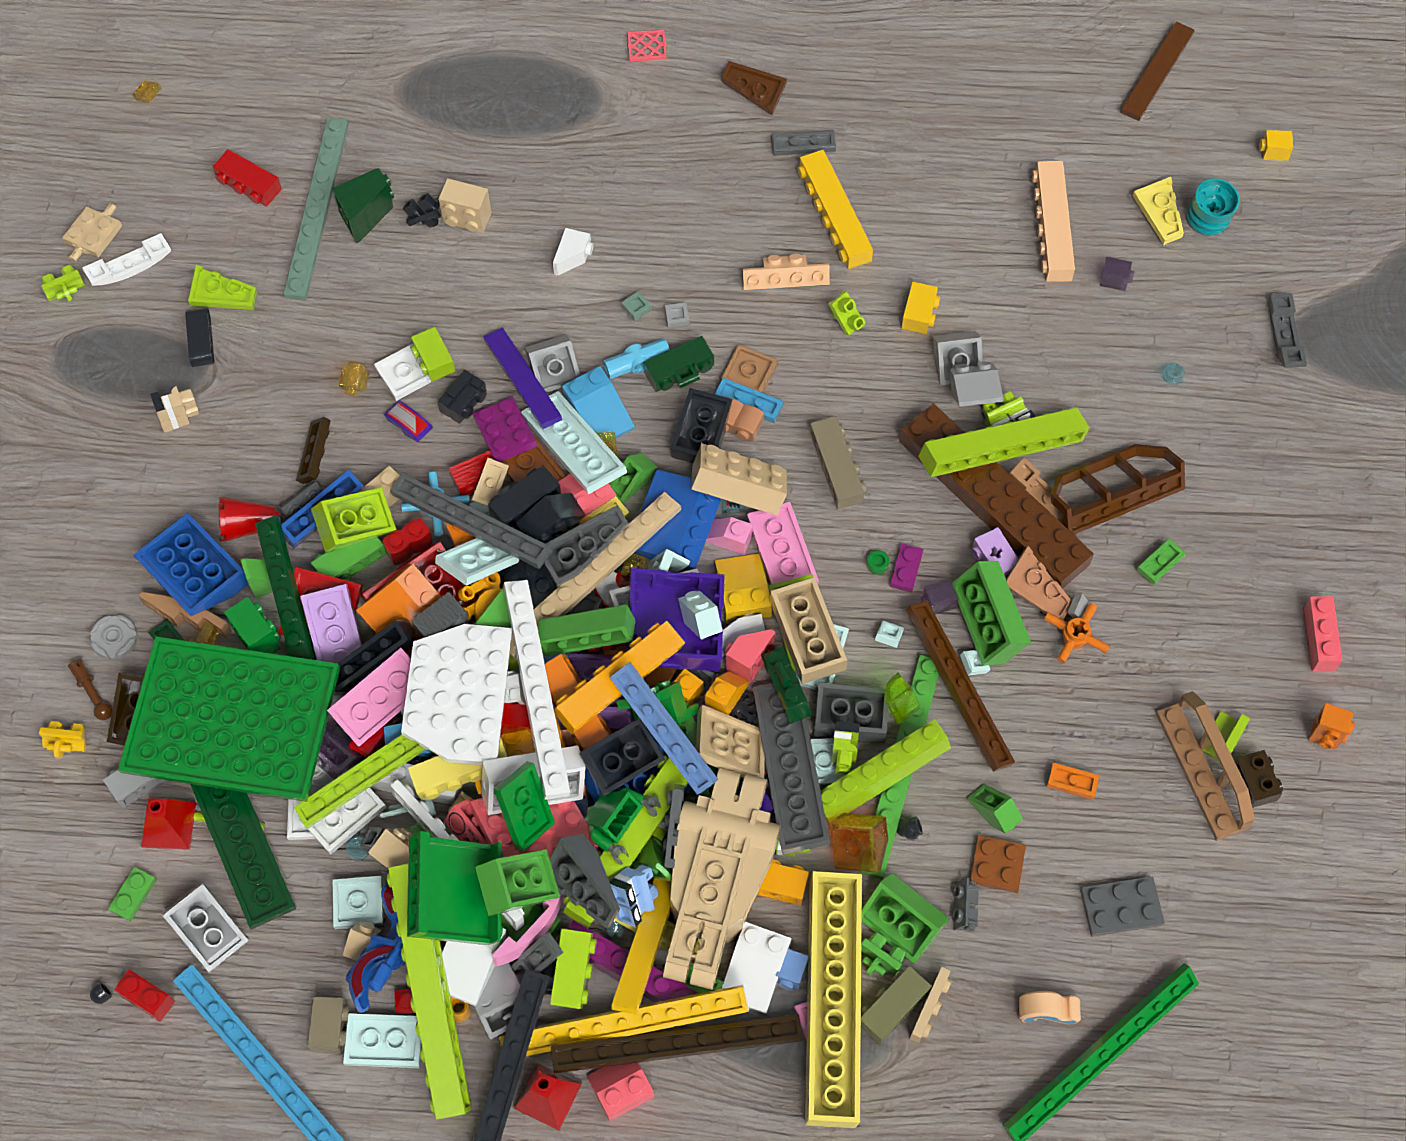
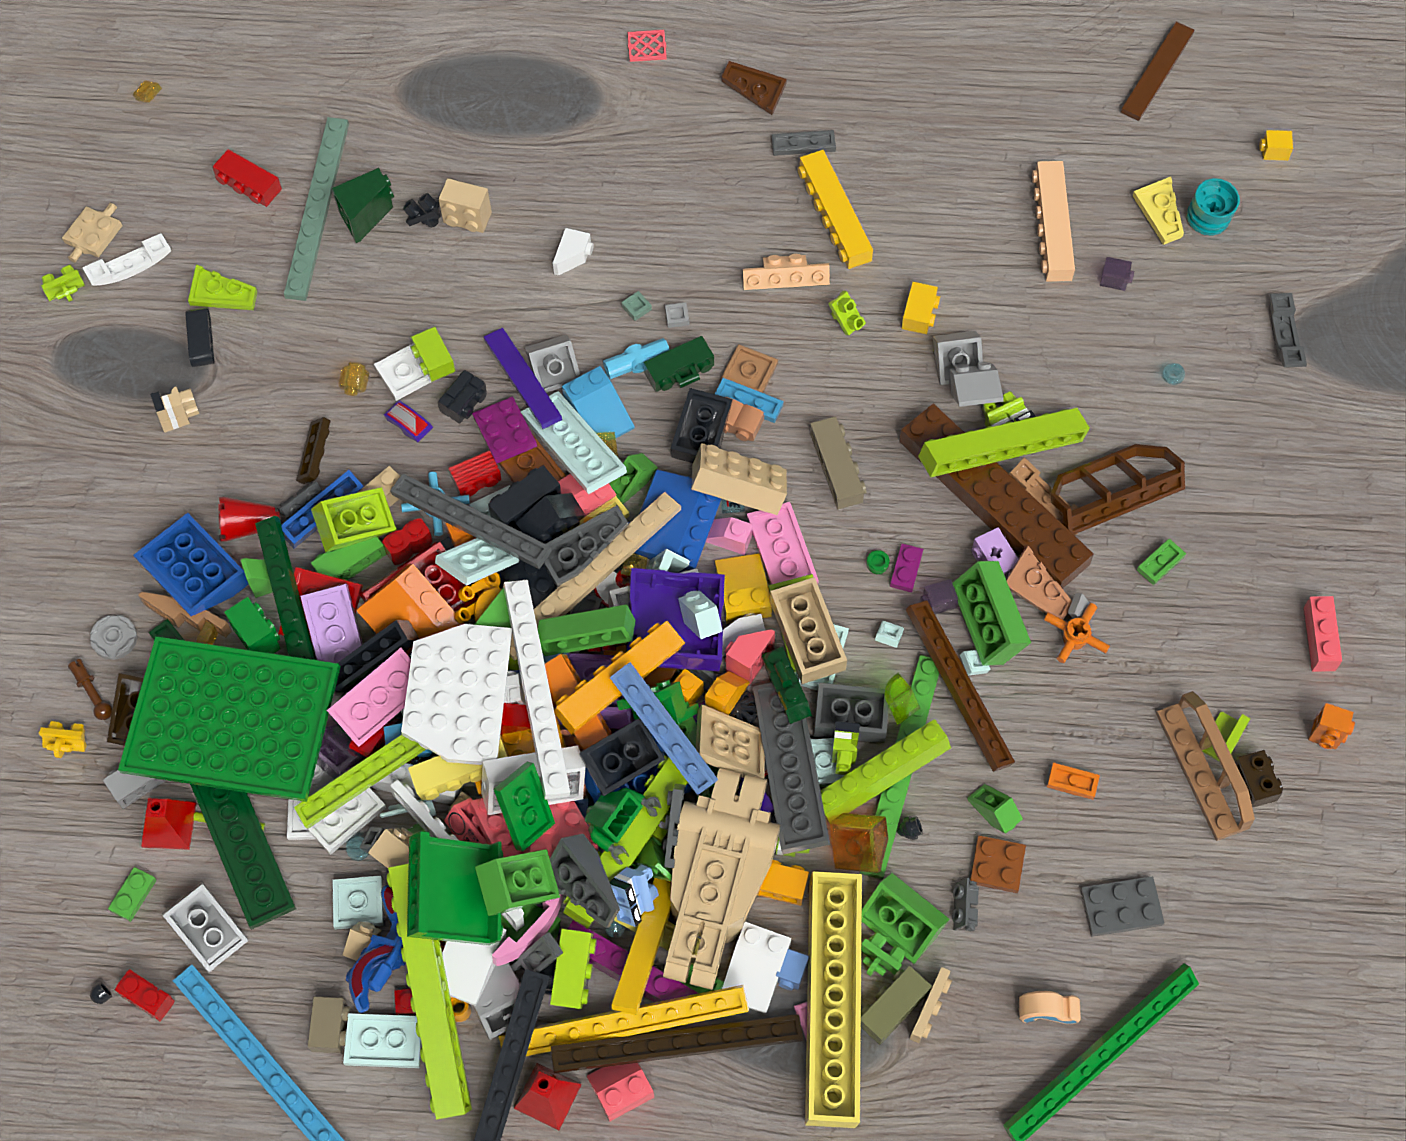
(440, 616): dark grey brick -> none
(490, 482): tan plate -> none

